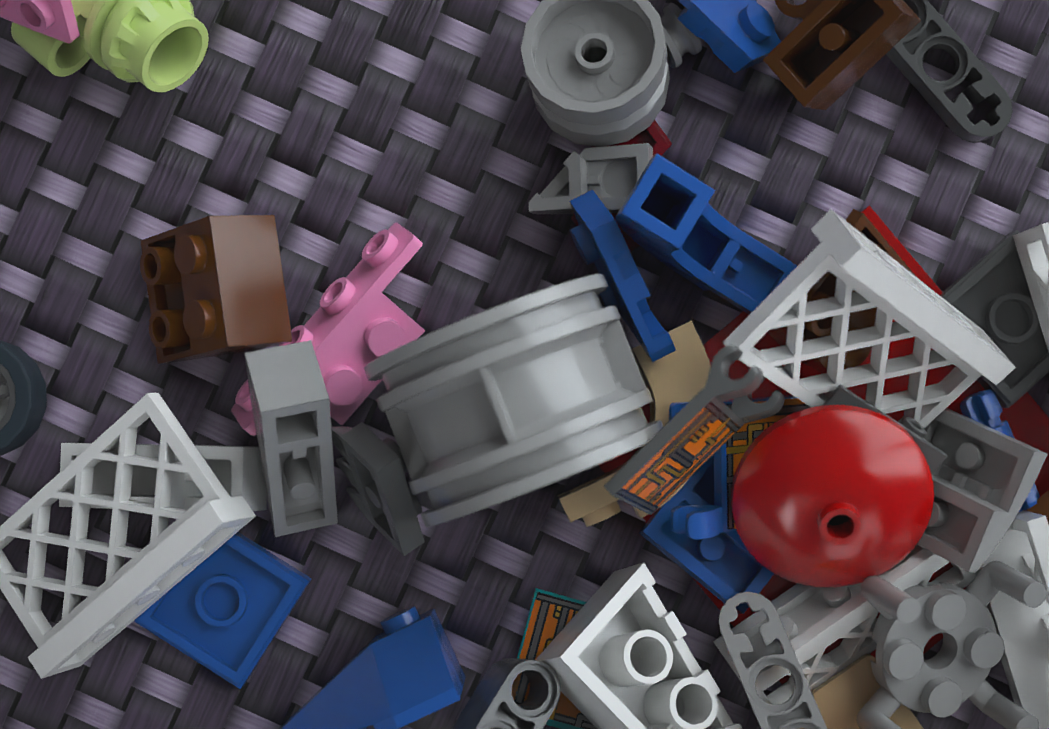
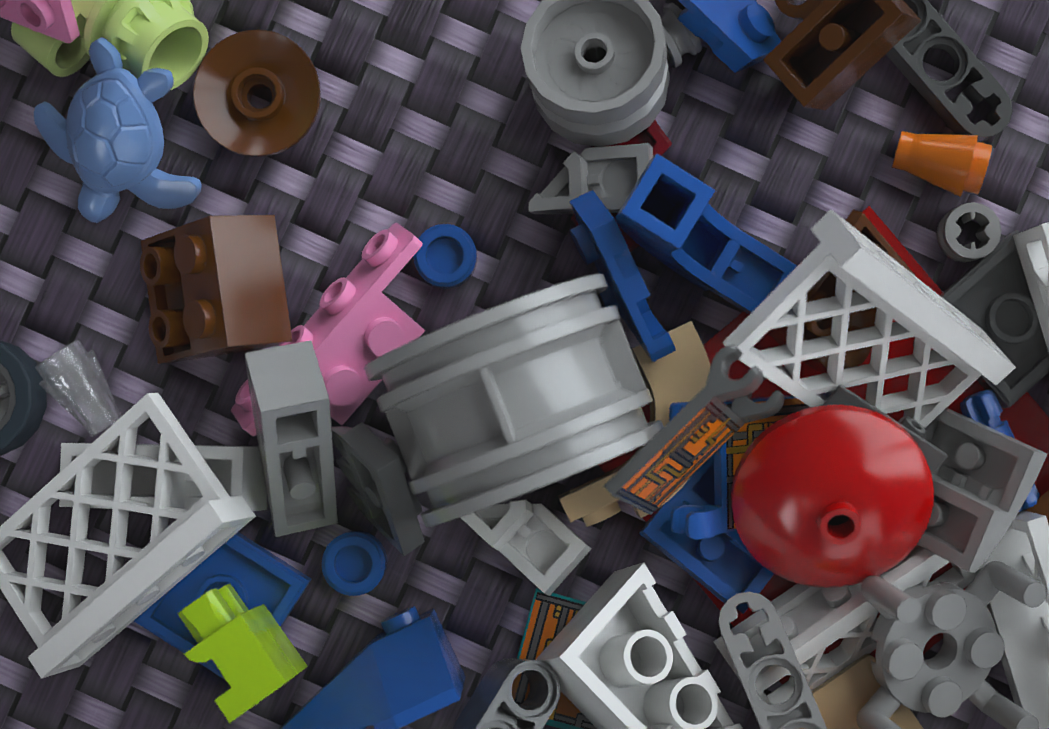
(80, 387): none -> clear cone
(116, 137): none -> medium blue animal
(235, 72): none -> reddish brown dish
(243, 645): none -> lime hips
(354, 563): none -> blue tile
(446, 256): none -> blue tile
(531, 541): none -> white slope
(944, 160): none -> orange cone
(987, 234): none -> light grey bush

